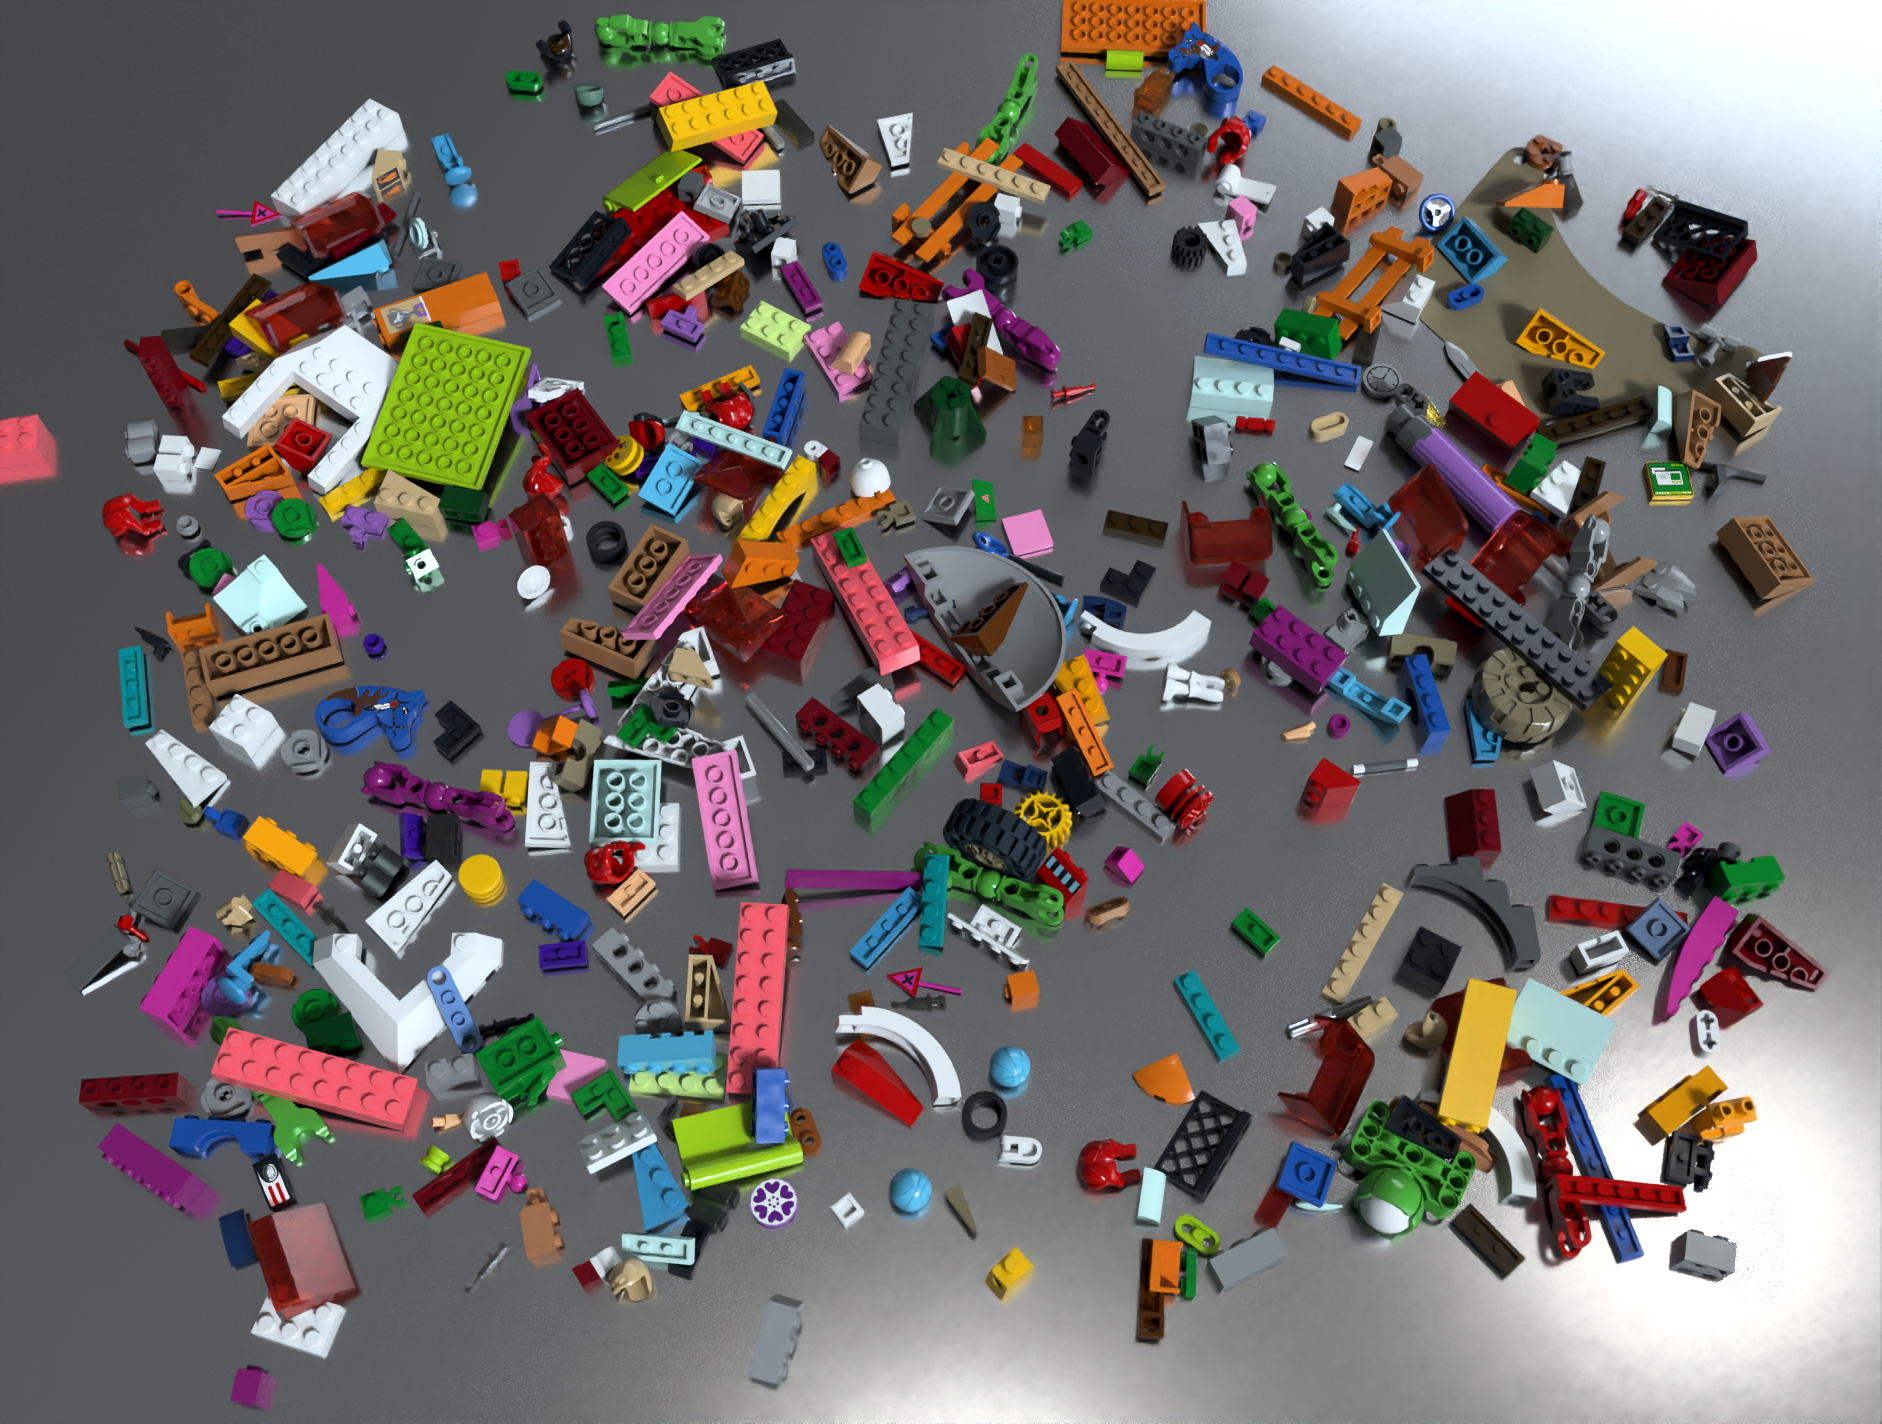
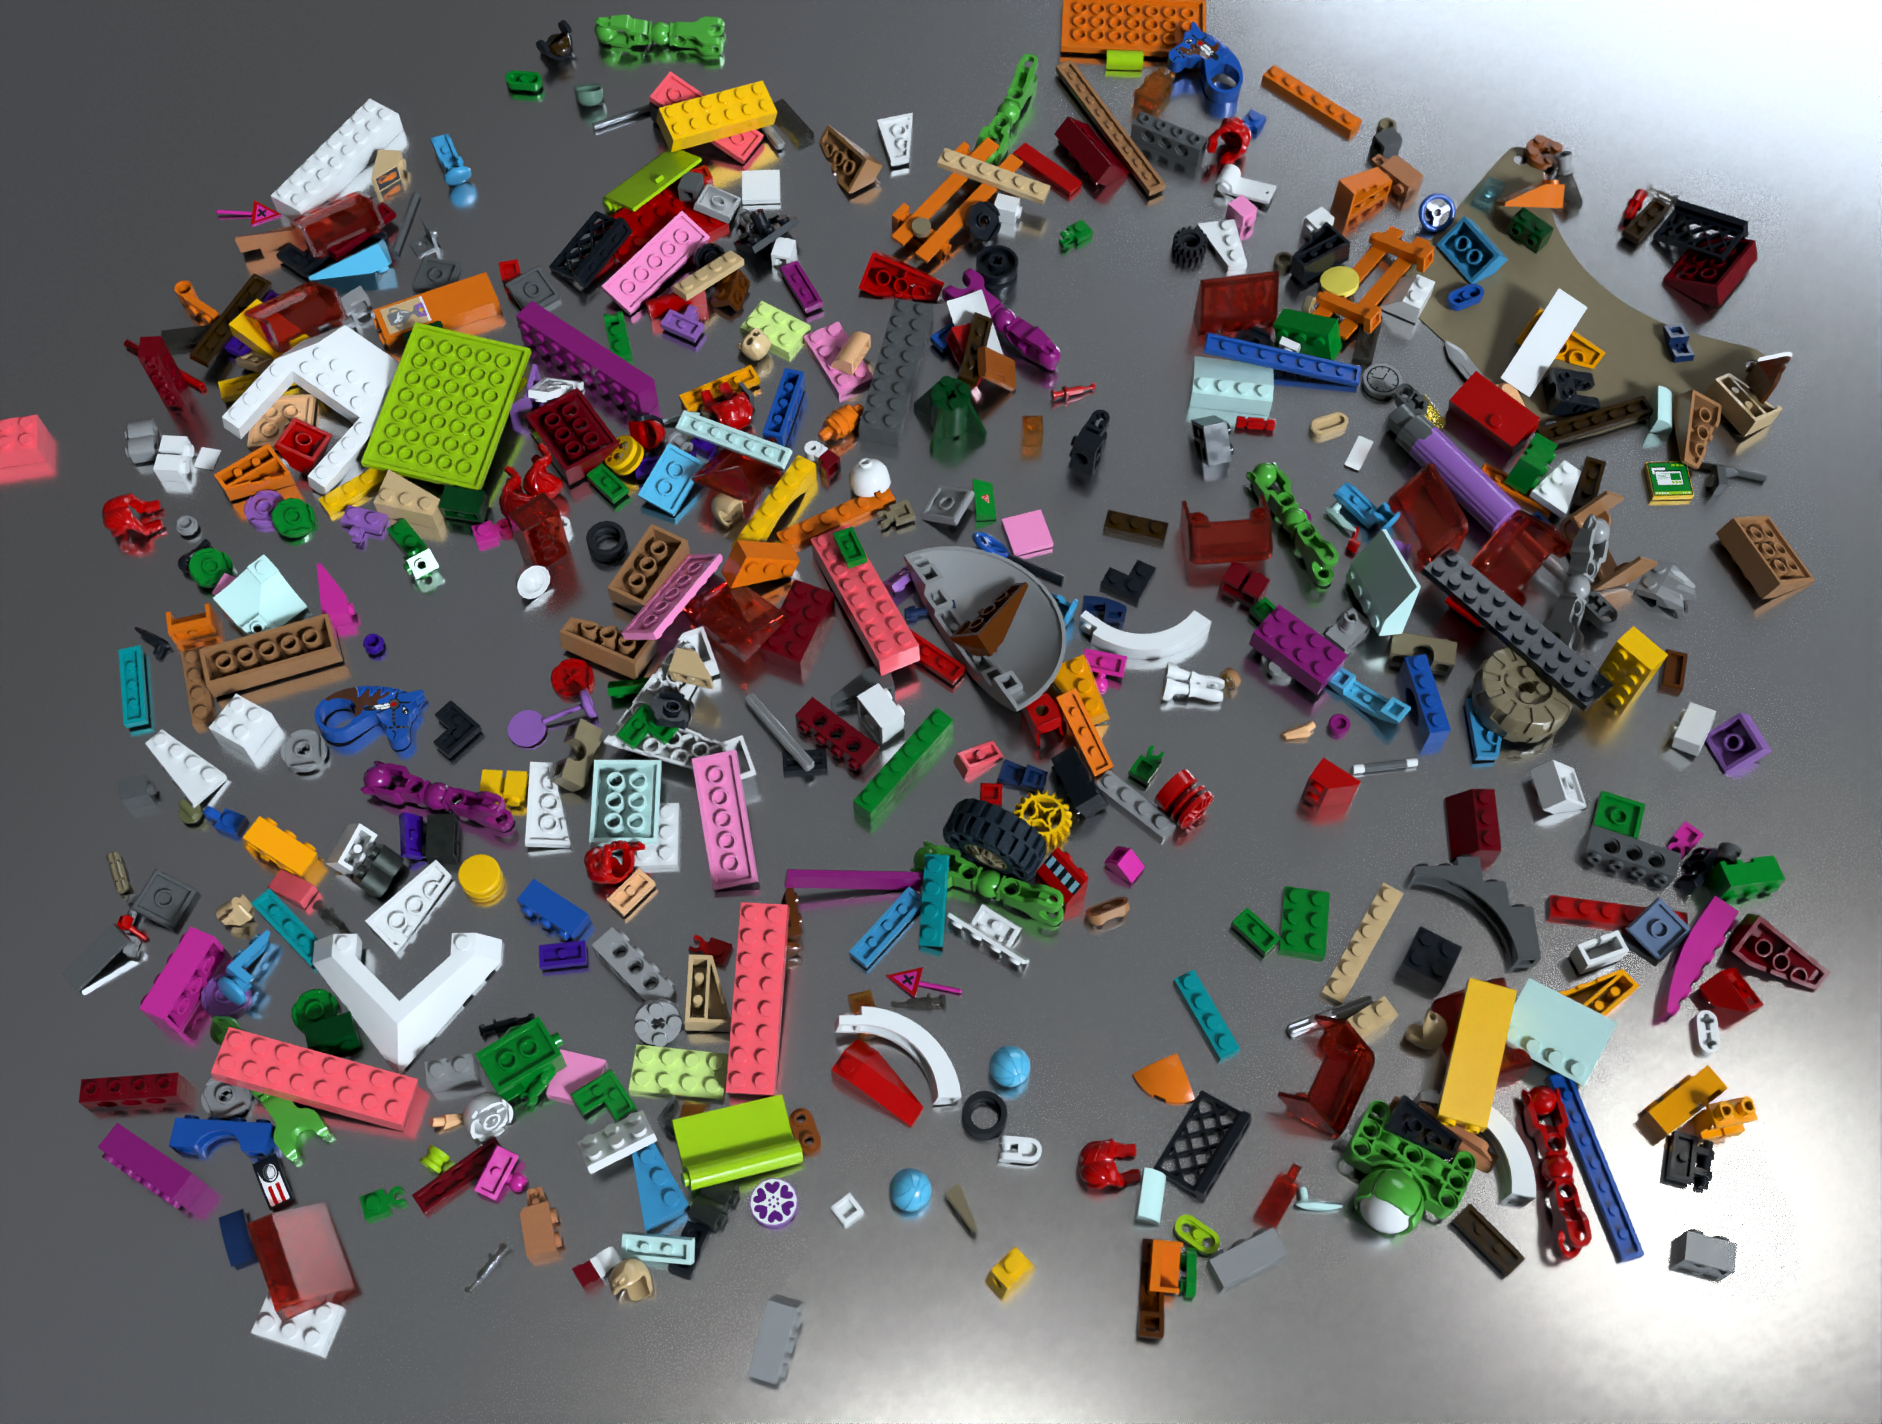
(250, 1386): magenta brick -> none
(271, 973): dark orange beam -> none
(418, 233): light aqua gear -> none
(453, 1009): medium blue plate -> none
(512, 493): none -> red hair
(554, 735): orange panel -> none
(587, 359): none -> magenta brick
(668, 1053): medium azure wedge -> none
(755, 71): black fence -> none
(755, 345): none -> tan helmet
(769, 1104): brick -> none
(832, 256): blue plate -> none
(840, 422): none -> orange piece
(1021, 987): orange brick -> none
(1199, 128): dark tan tile -> none
(1237, 303): none -> clear red slope
(1304, 922): none -> green plate
(1306, 1174): blue plate -> none
(1340, 281): none -> light yellow tile
(1488, 194): none -> clear light blue plate
(1544, 342): none -> white sticker
(1618, 1193): red plate -> none
(1716, 343): light grey bar -> none

